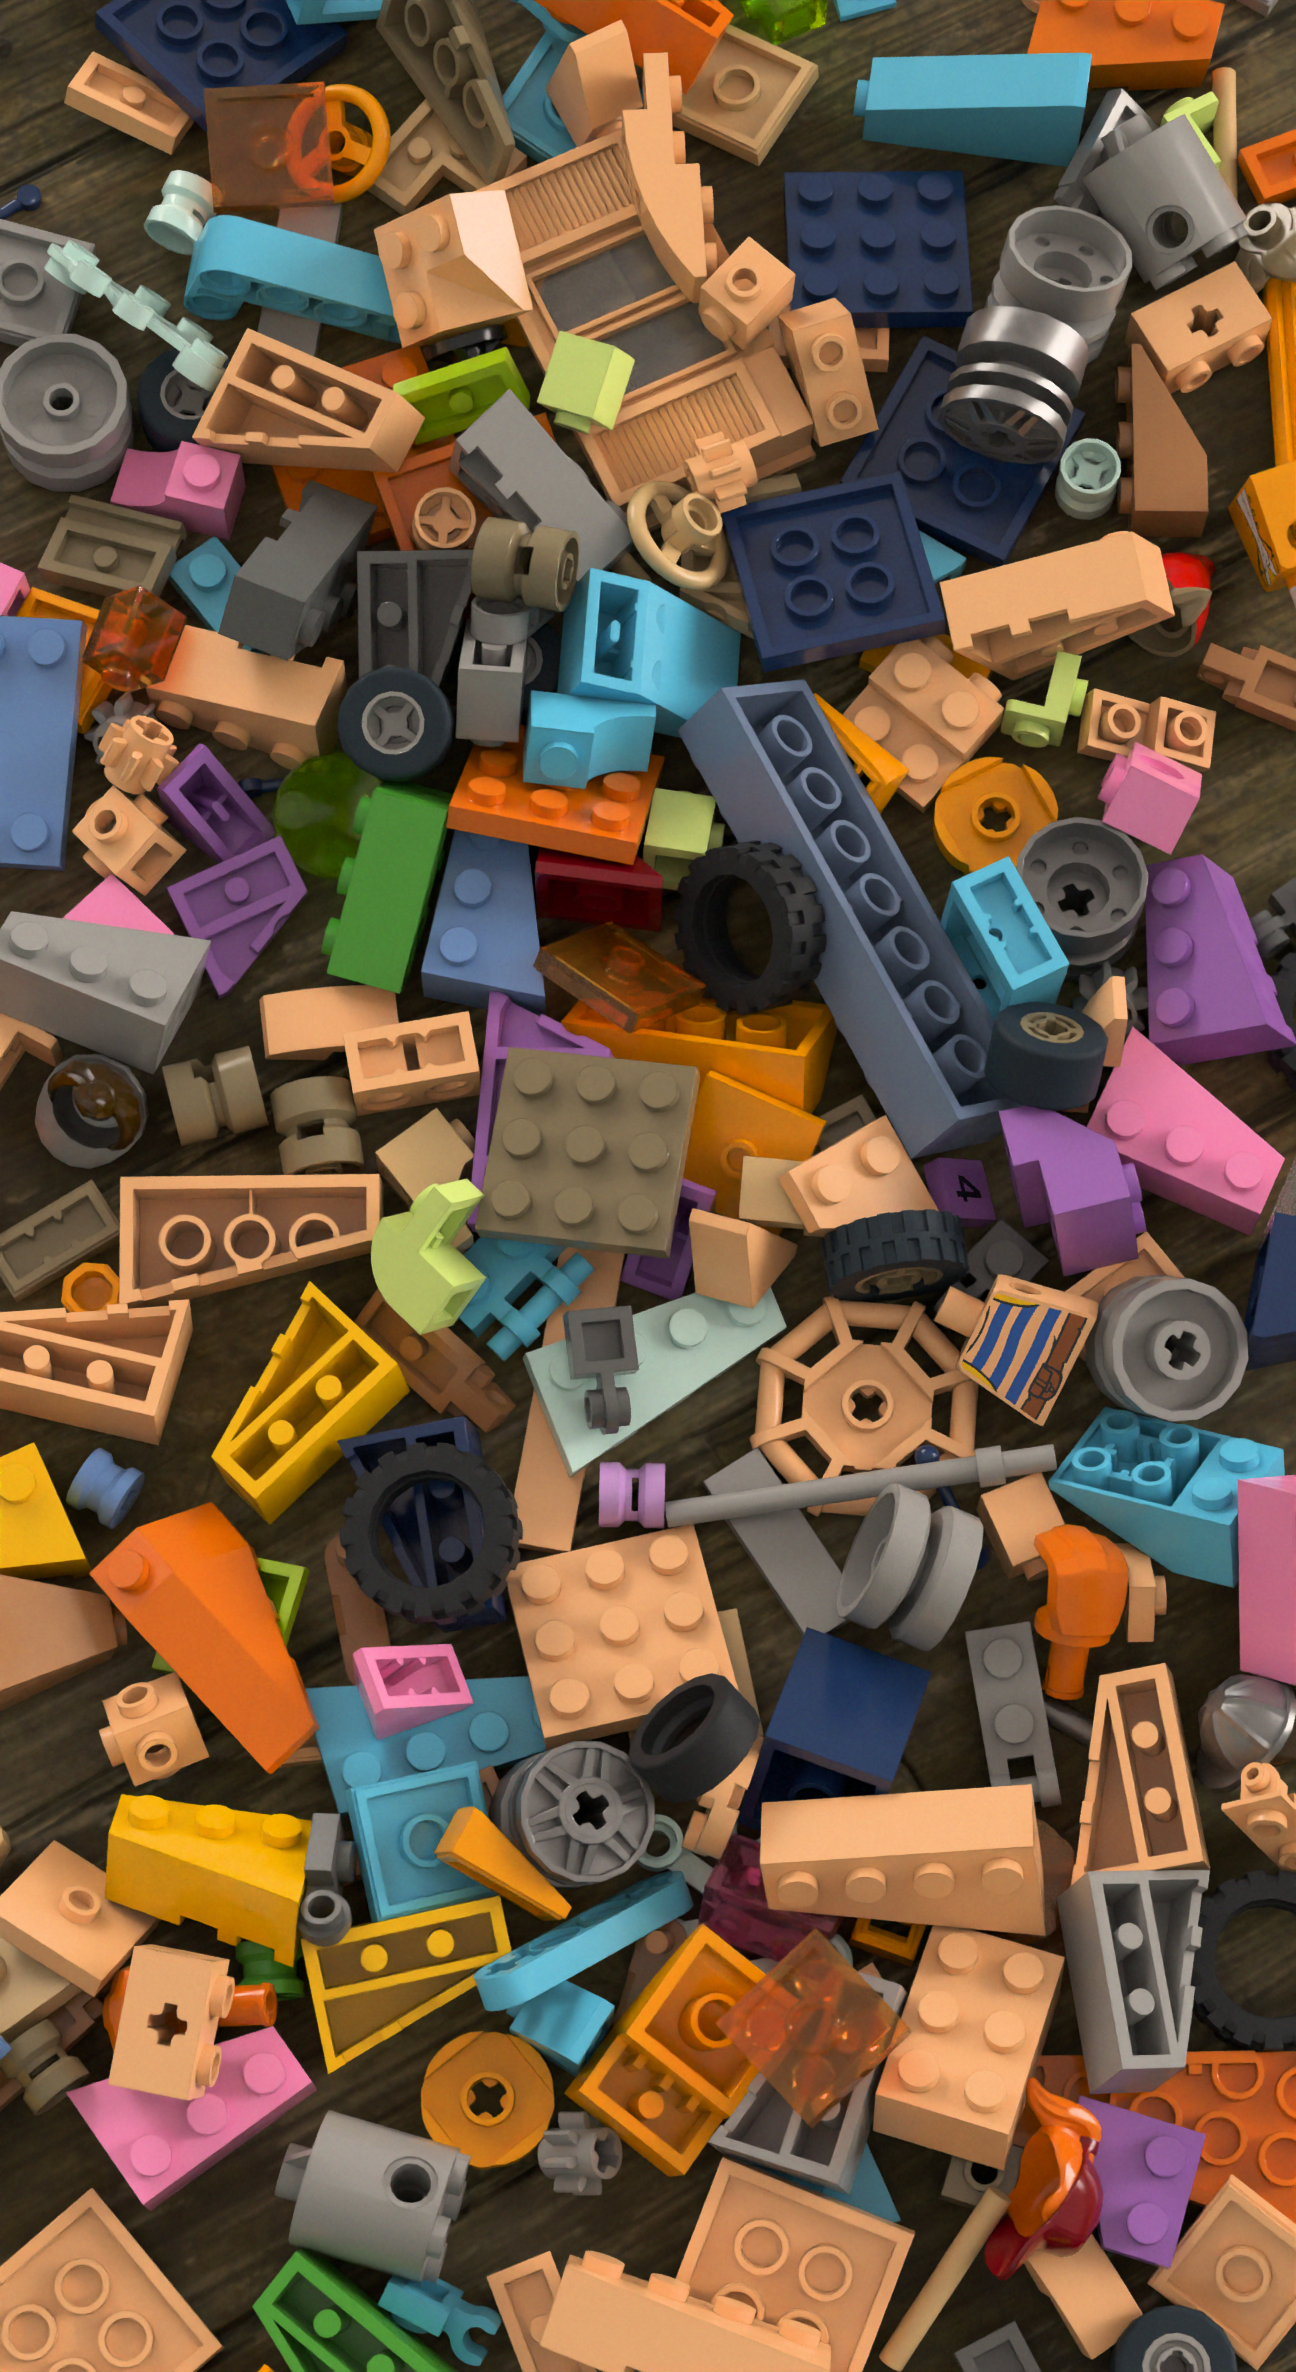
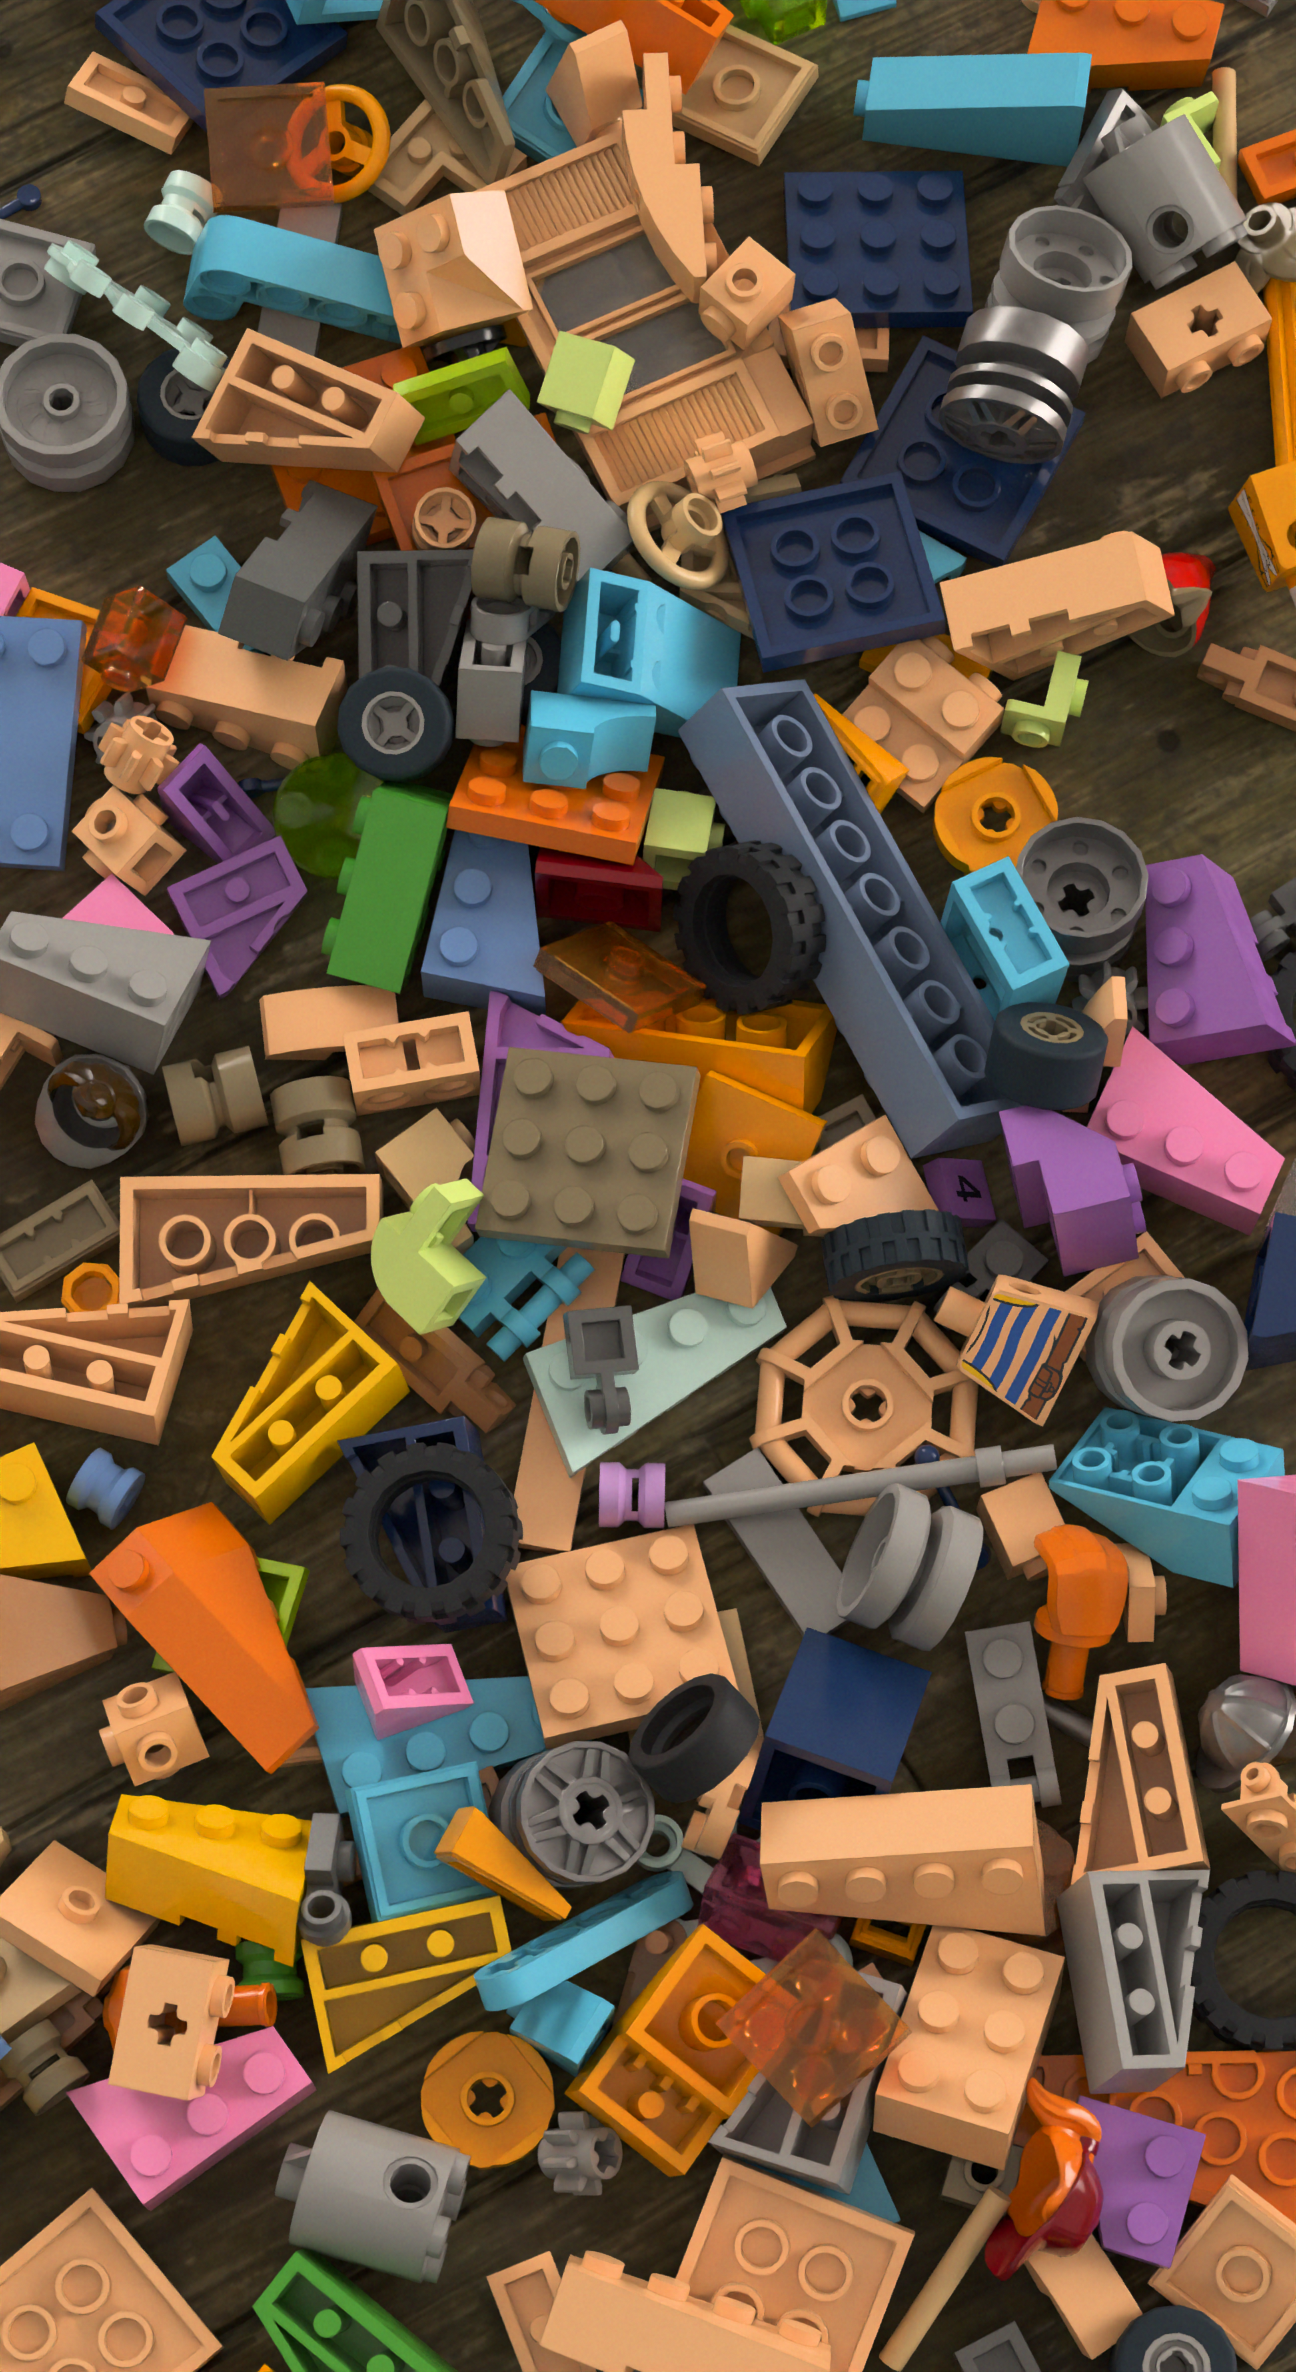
(111, 549): dark tan plate -> none
(184, 485): bright pink arch -> none
(358, 1618): medium nougat piece -> none
(438, 2309): medium azure plate -> none
(1089, 465): light aqua wheel -> none
(1149, 796): bright pink brick -> none
(1165, 461): medium nougat slope -> none
(1166, 726): light nougat slope -> none

